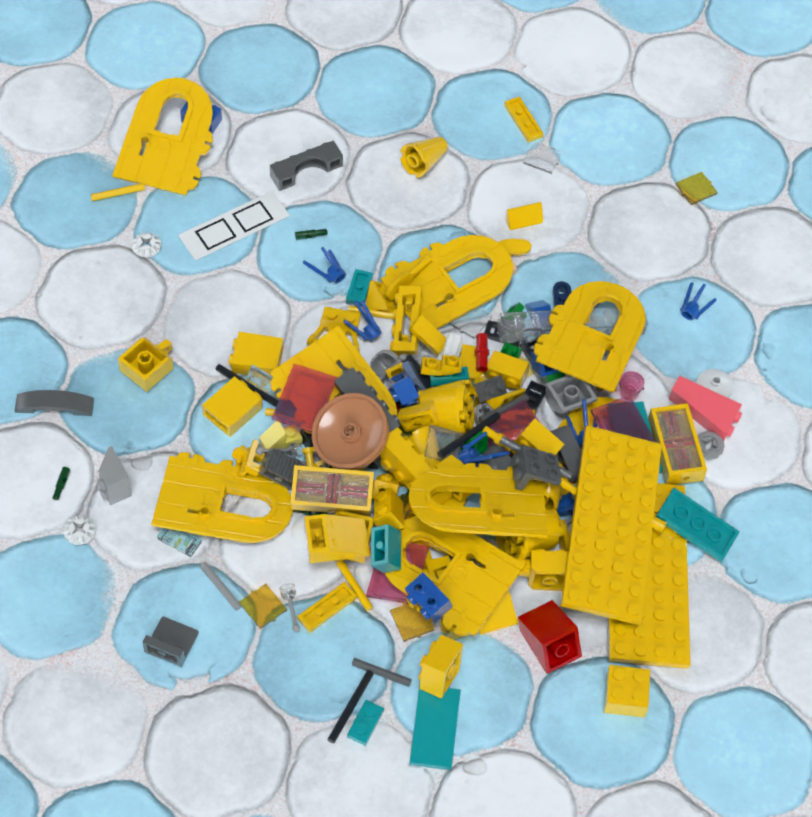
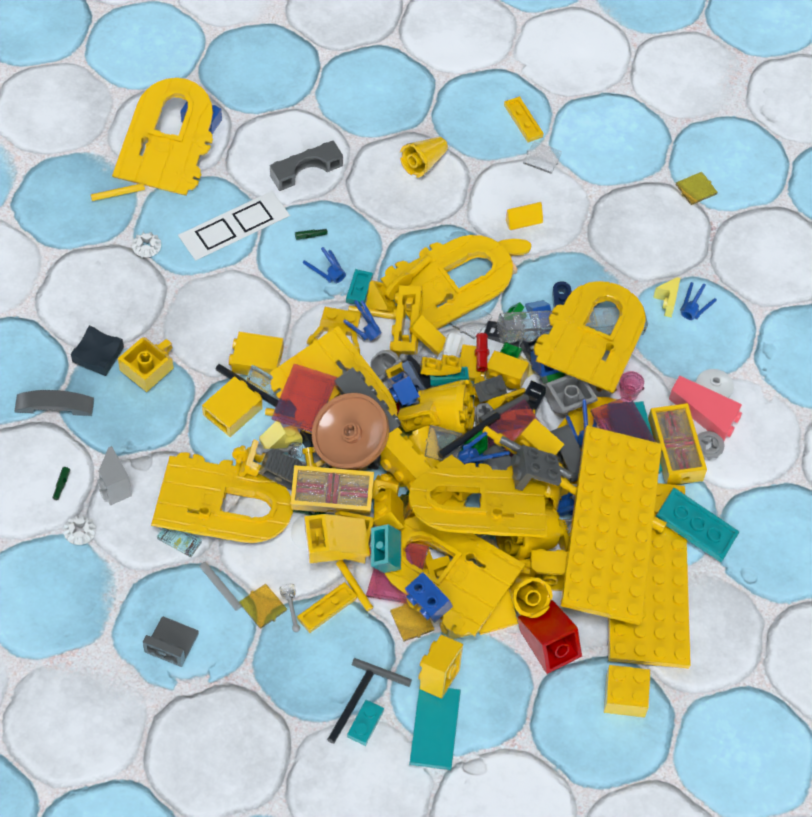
(97, 351): none -> black brick
(530, 596): none -> yellow cone
(668, 293): none -> light yellow slope

